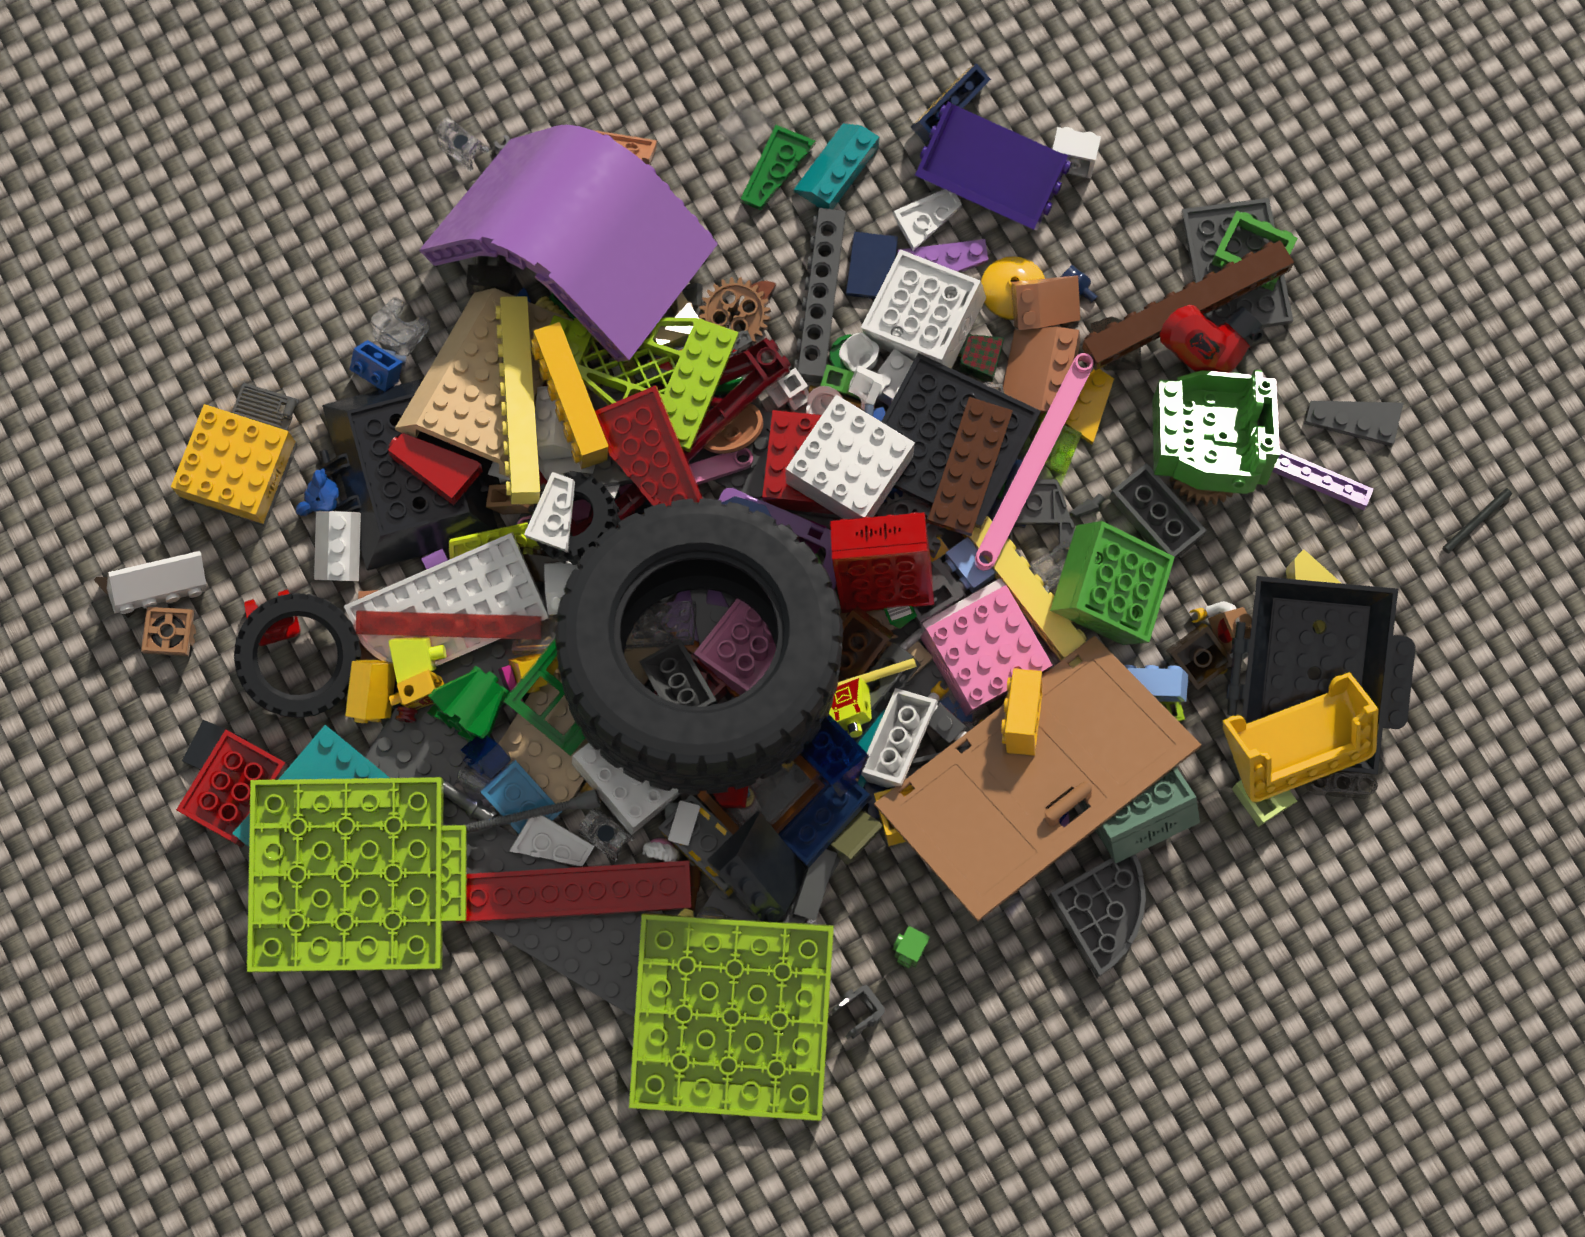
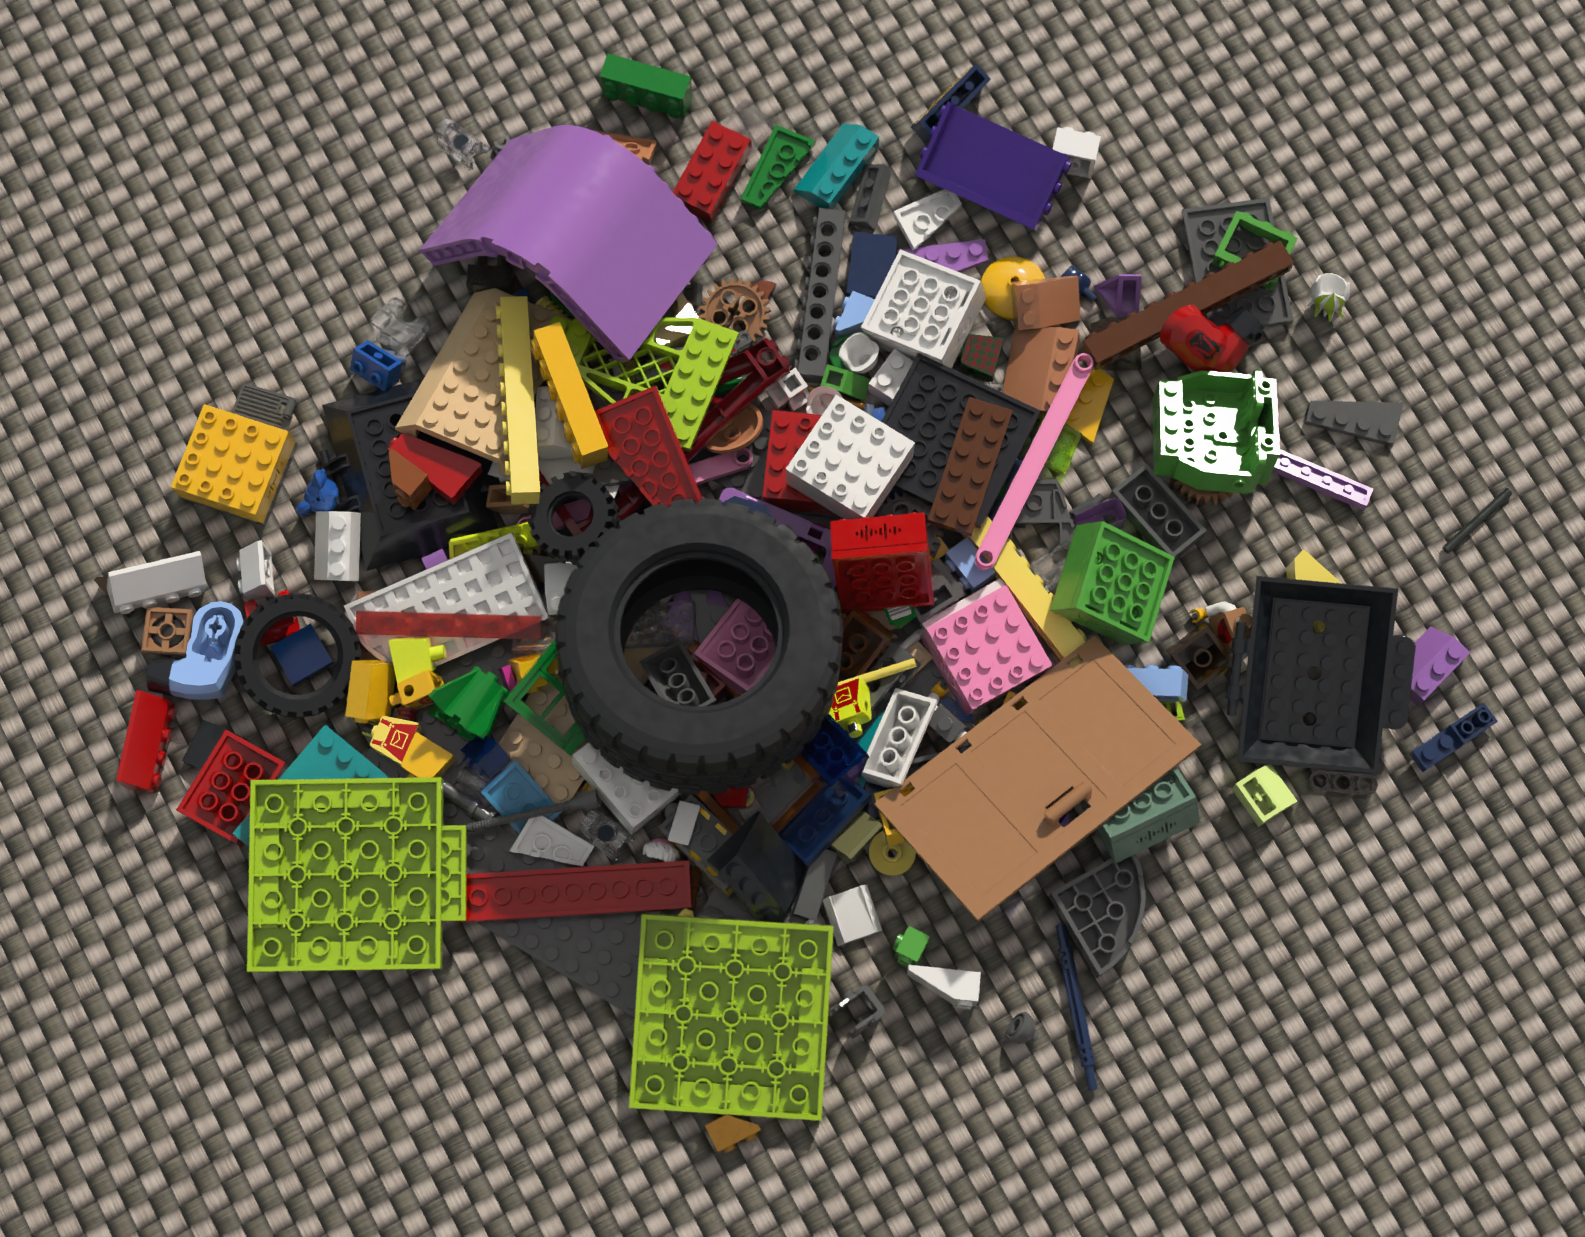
(146, 742): none -> red slope
(208, 659): none -> light blue piece
(256, 571): none -> white slope
(302, 654): none -> blue tile
(391, 737): none -> torso
(409, 481): none -> dark orange slope
(426, 759): none -> yellow torso
(553, 513): white wing -> none
(646, 86): none -> green brick
(712, 170): none -> red brick
(729, 1130): none -> pearl gold slope
(852, 915): none -> white slope
(854, 314): none -> light blue slope
(866, 385): white brick -> none
(870, 196): none -> dark grey slope
(886, 865): none -> light yellow dish
(952, 985): none -> white slope
(1022, 711): yellow brick -> none
(1022, 1029): none -> dark grey brick
(1076, 1007): none -> dark blue axle
(1101, 510): none -> medium lavender piece
(1121, 293): none -> medium lavender slope
(1304, 740): yellow windscreen -> none
(1330, 294): none -> white hair
(1434, 660): none -> medium lavender slope
(1453, 737): none -> dark blue slope

